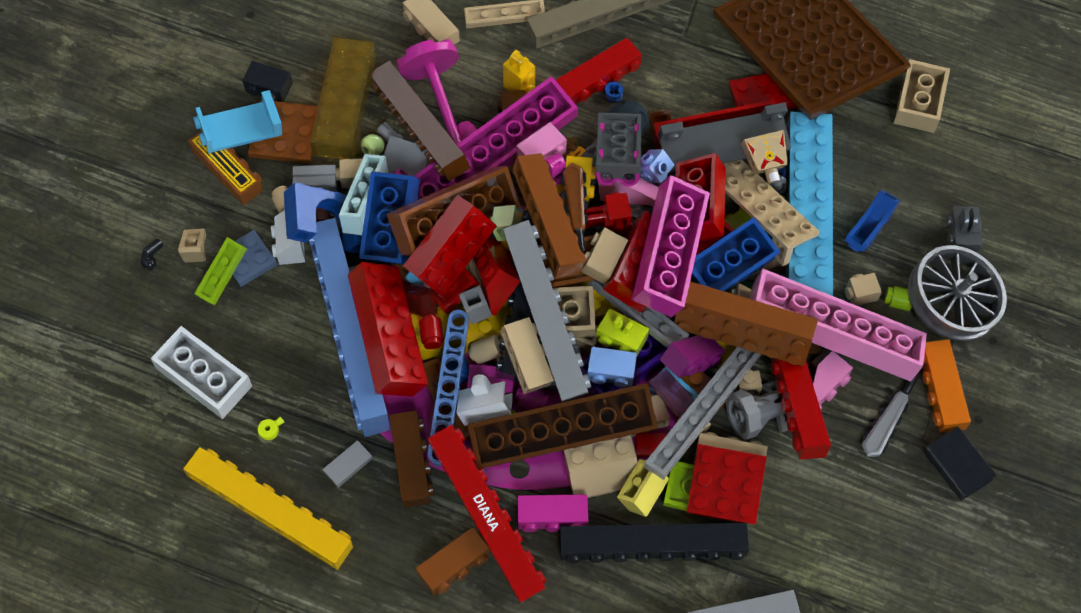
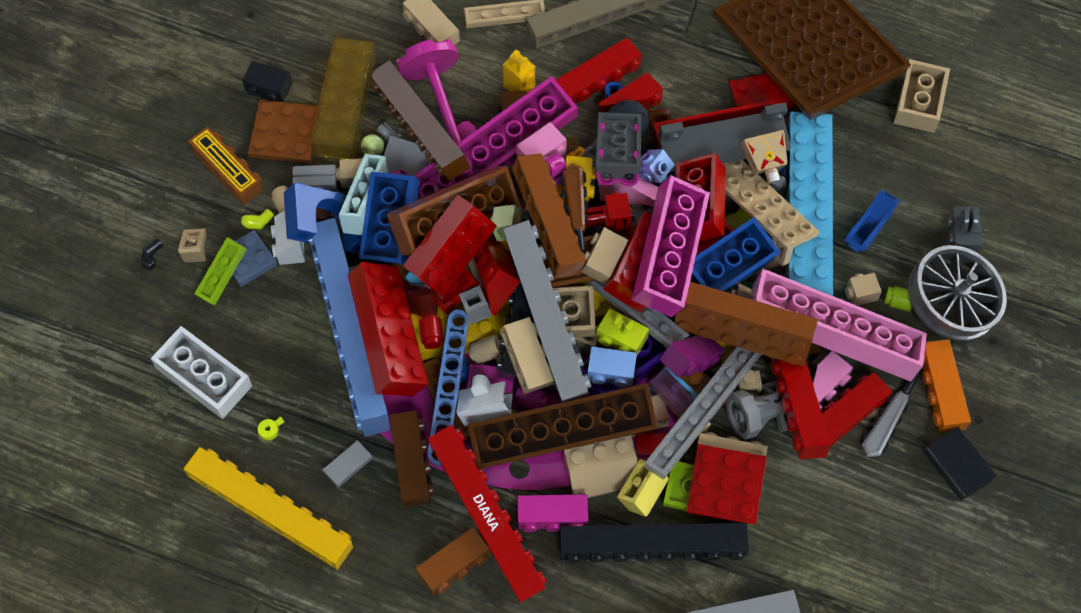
(239, 125): medium azure panel -> none
(257, 222): none -> neon yellow arm
(642, 90): none -> red slope
(855, 406): none -> red brick

